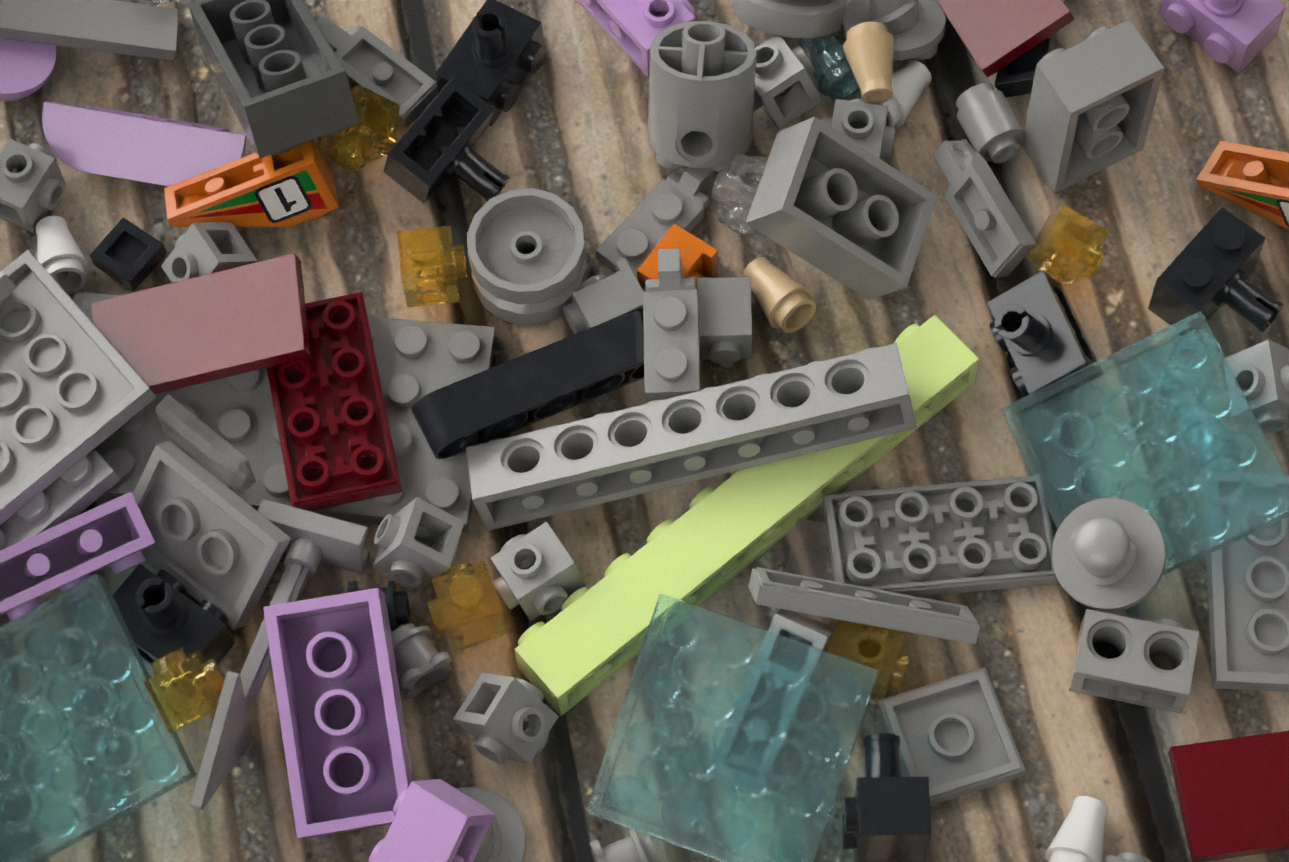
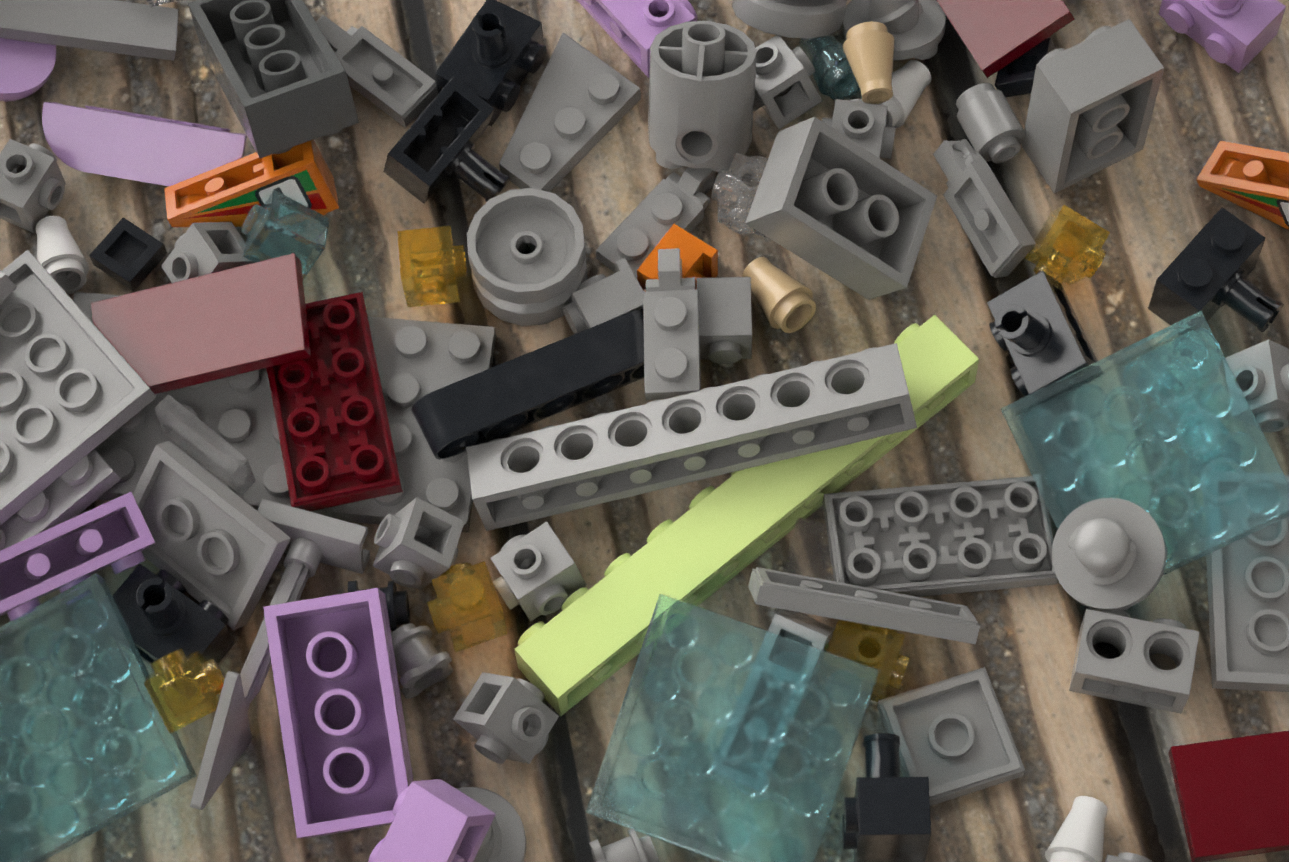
(284, 229): none -> clear light blue brick
(368, 139): clear yellow brick -> none
(566, 116): none -> light grey wing

